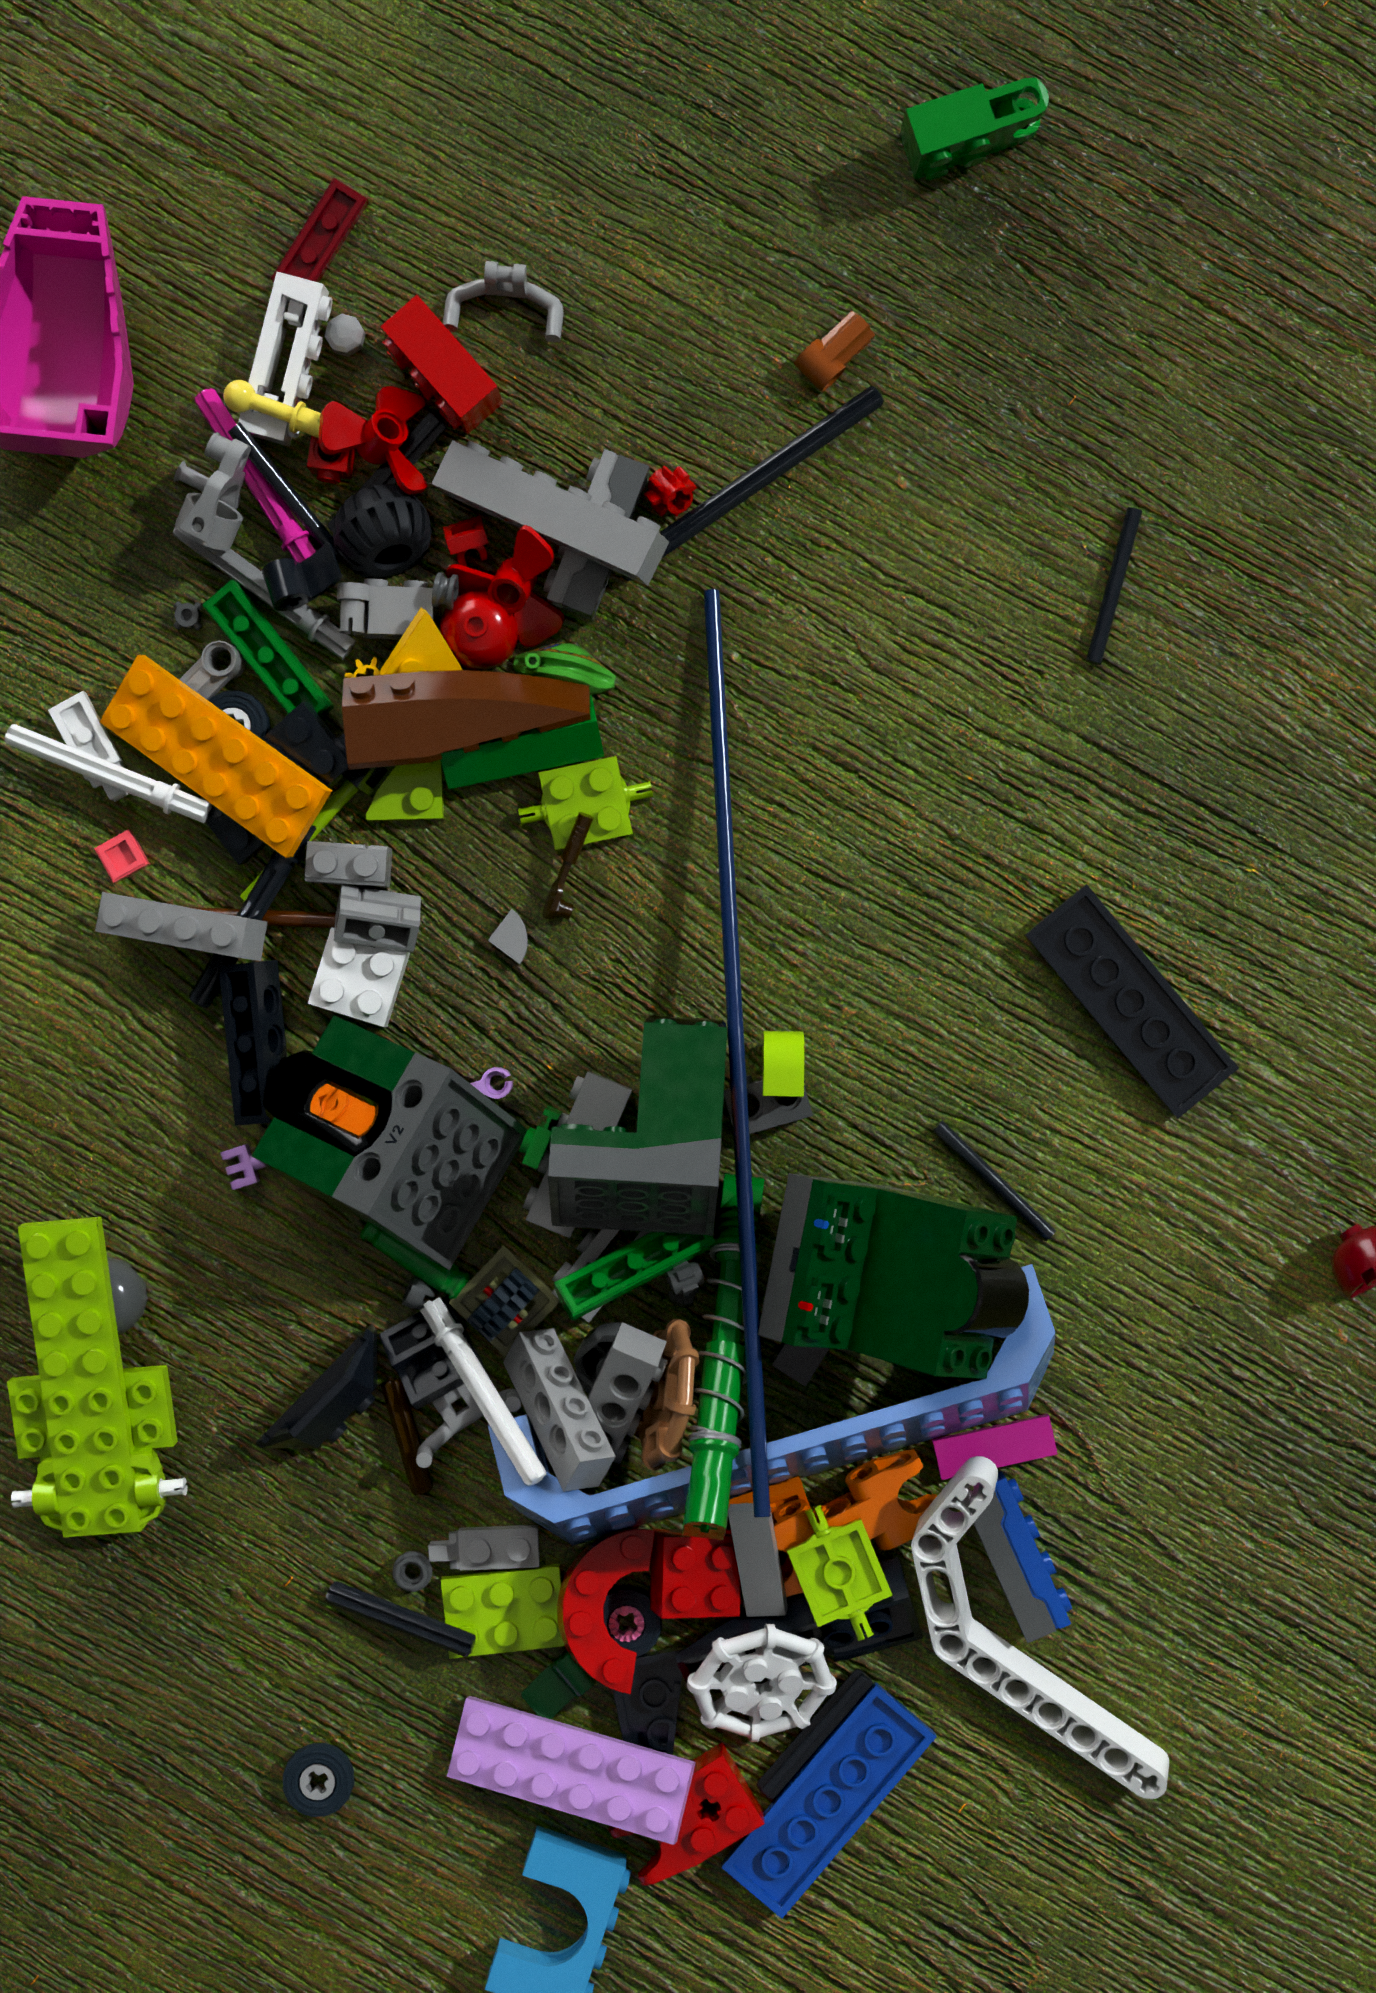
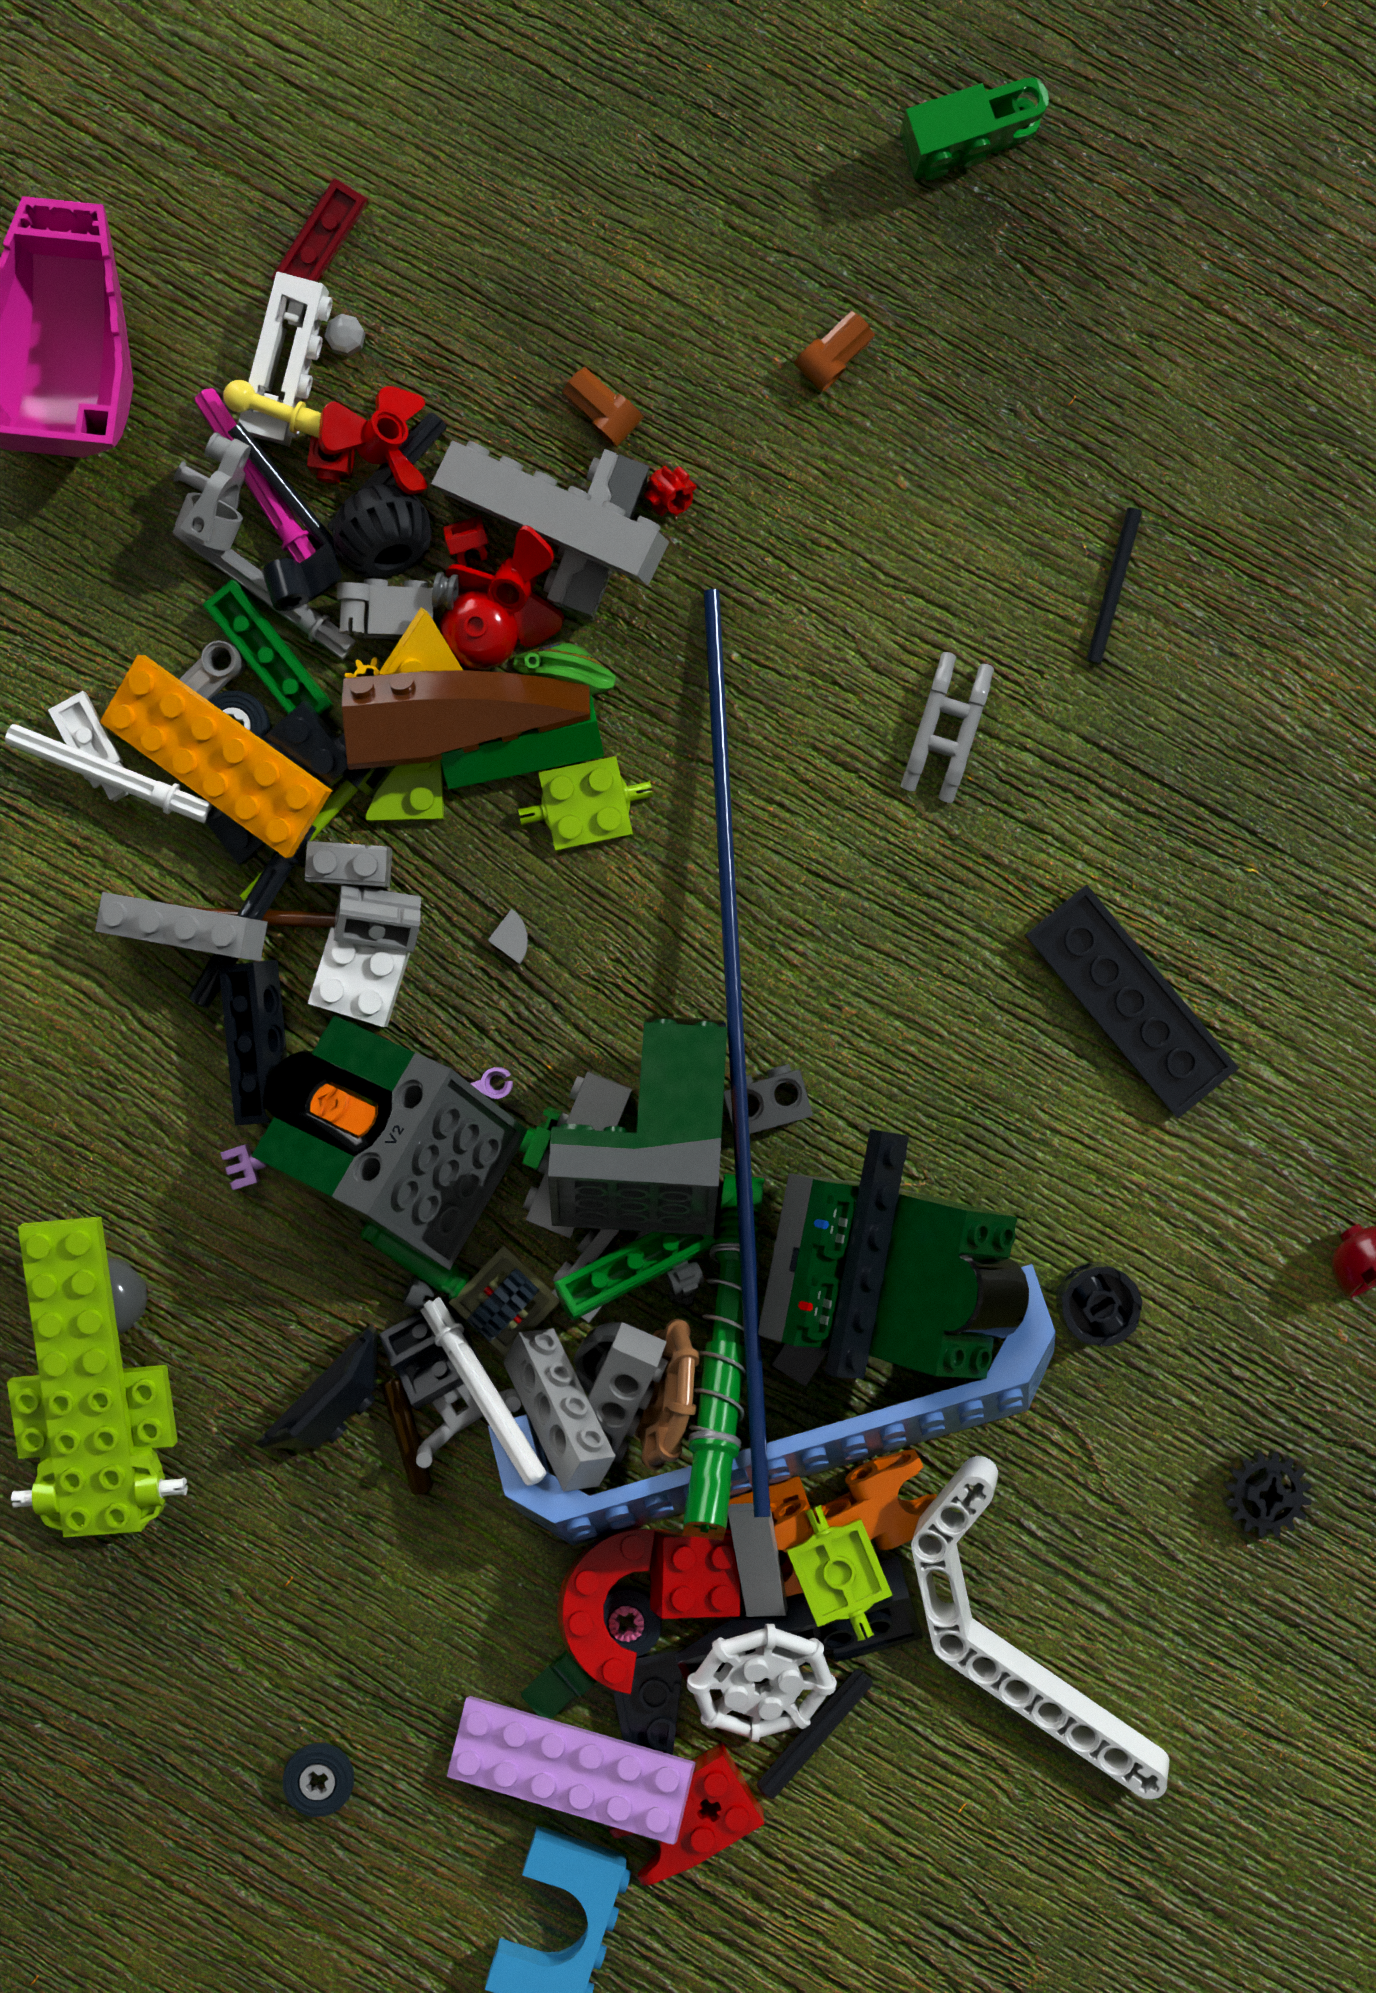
(122, 856): coral tile -> none
(187, 615): dark grey piece -> none
(400, 1619): black axle -> none
(406, 1581): dark grey plate -> none
(440, 366): red brick -> none
(489, 1548): light grey hinge -> none
(505, 282): light grey piece -> none
(505, 1608): lime plate -> none
(554, 904): dark brown piece -> none
(610, 413): none -> dark orange piece
(771, 468): black axle -> none
(783, 1063): lime brick -> none
(828, 1800): blue plate -> none
(867, 1254): none -> black plate
(956, 750): none -> light grey piece
(993, 1180): black bar -> none
(1001, 1443): dark pink tile -> none
(1019, 1564): piece -> none
(1098, 1304): none -> black brick
(1265, 1510): none -> black gear

